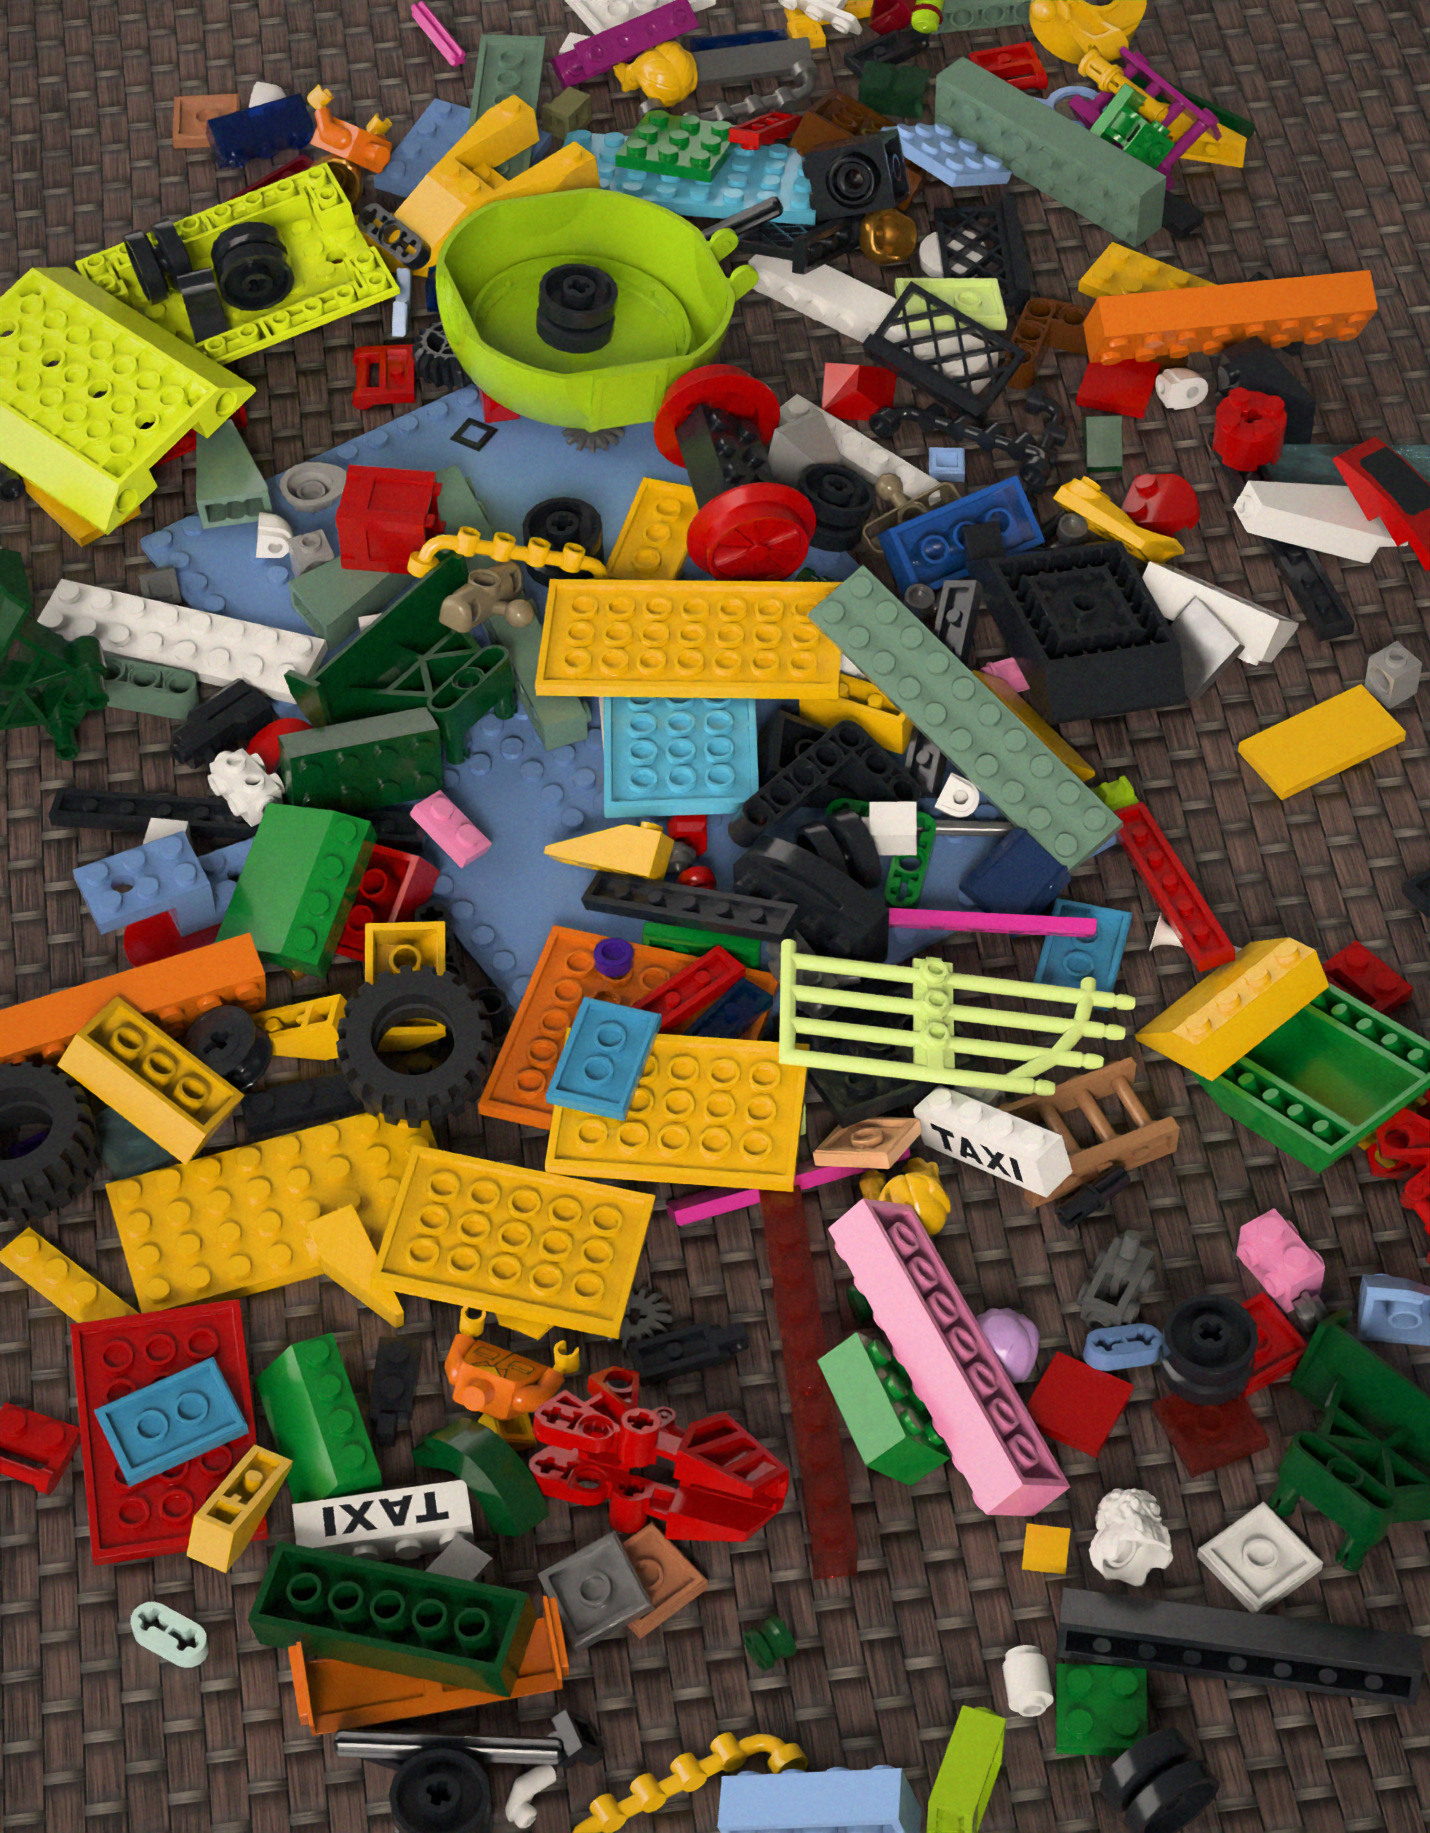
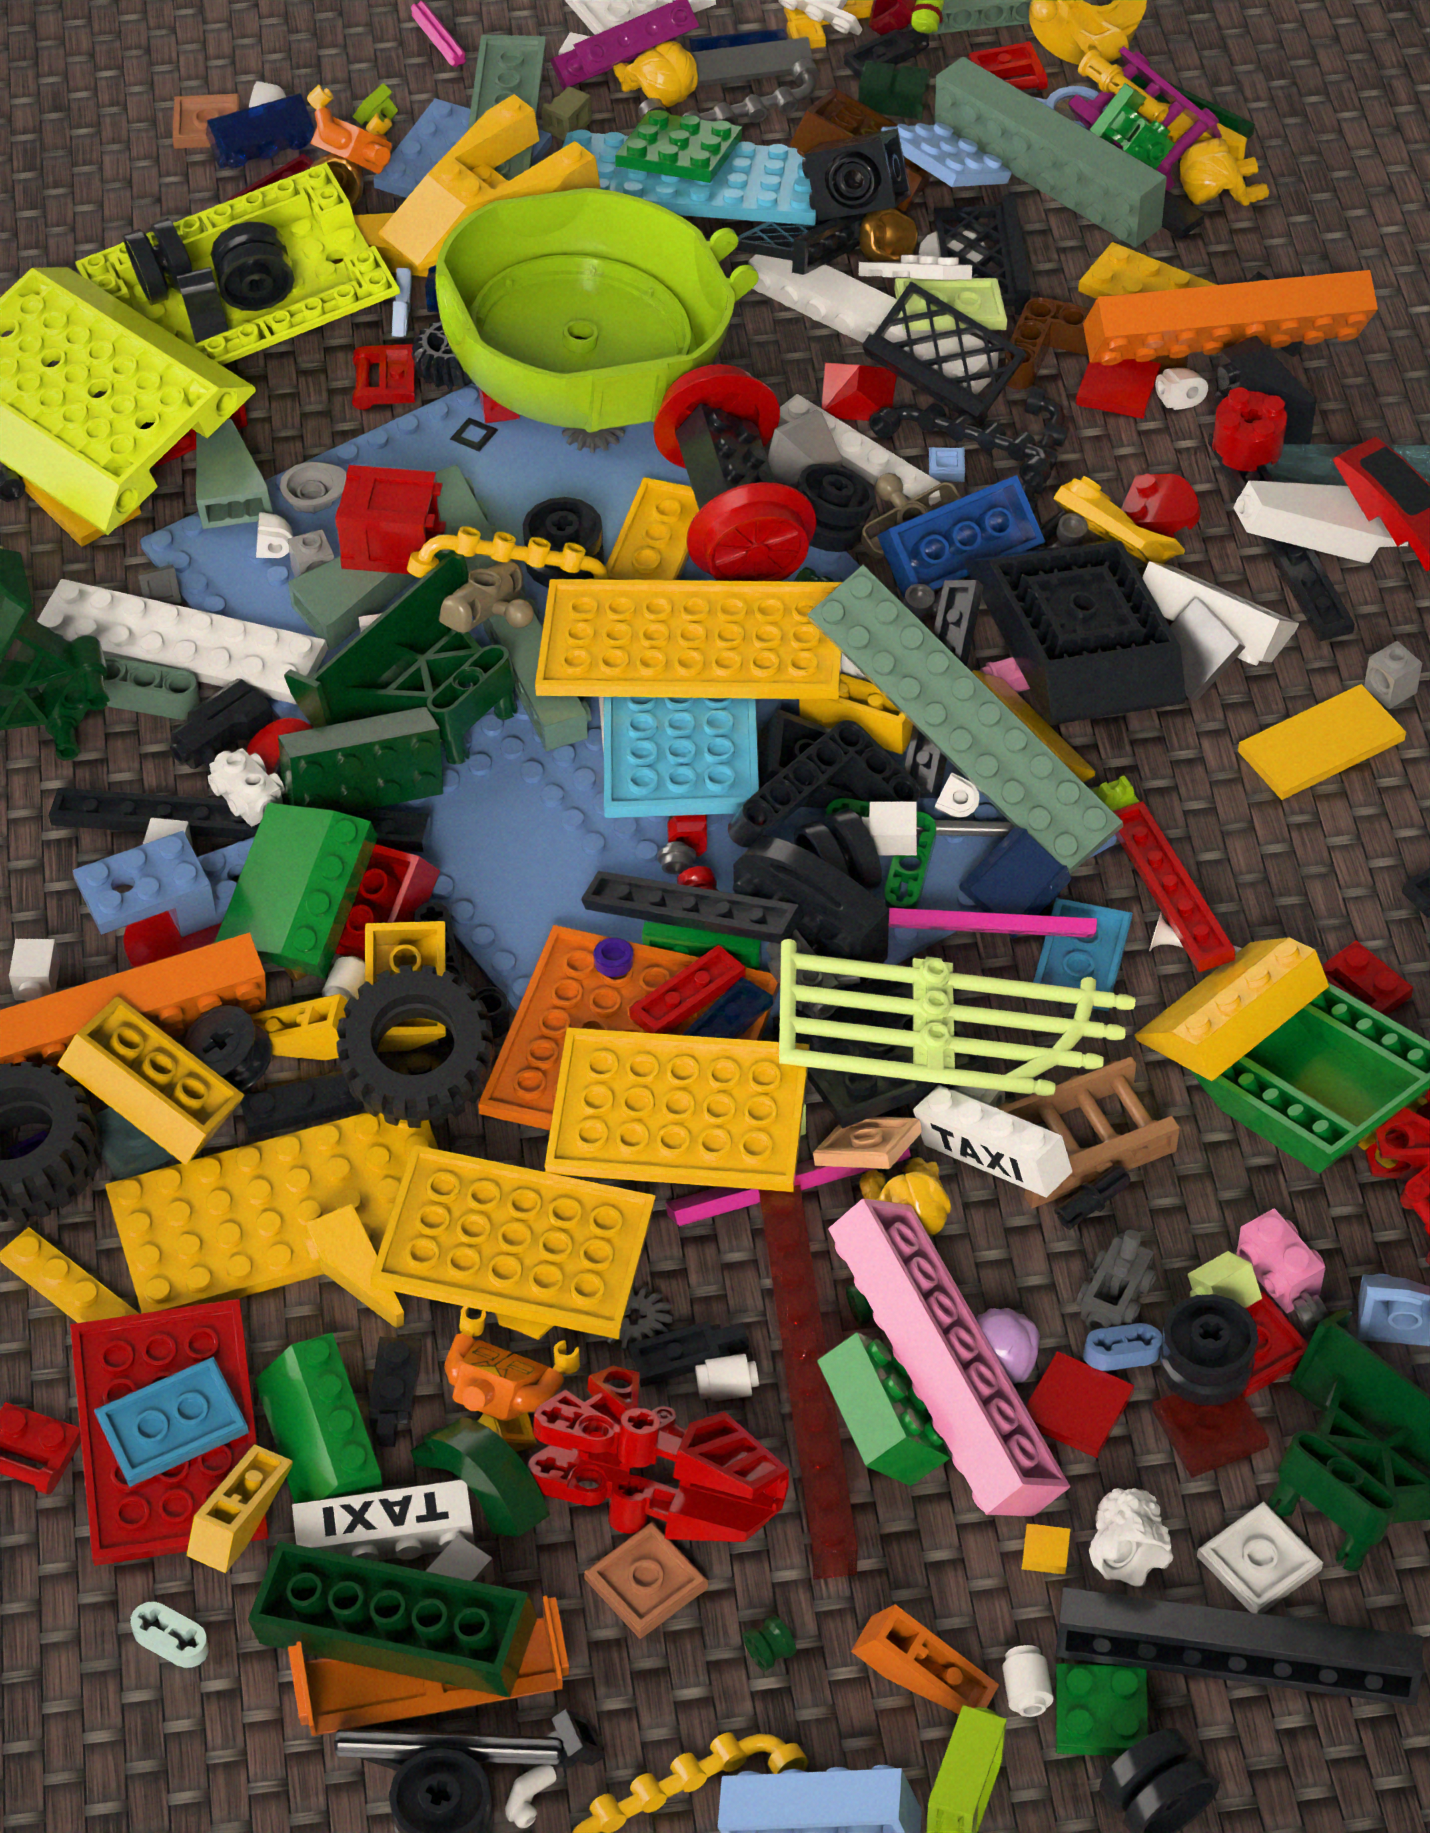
(34, 968): none -> white brick
(345, 978): none -> white brick
(375, 103): none -> lime tile
(382, 234): black beam -> none
(450, 829): bright pink plate -> none
(576, 308): black wheel -> none
(596, 1591): flat silver tile -> none
(604, 1058): dark azure tile -> none
(618, 850): yellow slope -> none
(726, 1378): none -> white brick
(748, 218): black axle -> none
(764, 129): red plate -> none
(918, 268): none -> white wing
(921, 1661): none -> orange slope
(982, 540): black tile -> none
(1102, 443): dark green slope -> none
(1211, 168): none -> yellow hair
(1227, 1277): none -> yellowish green brick

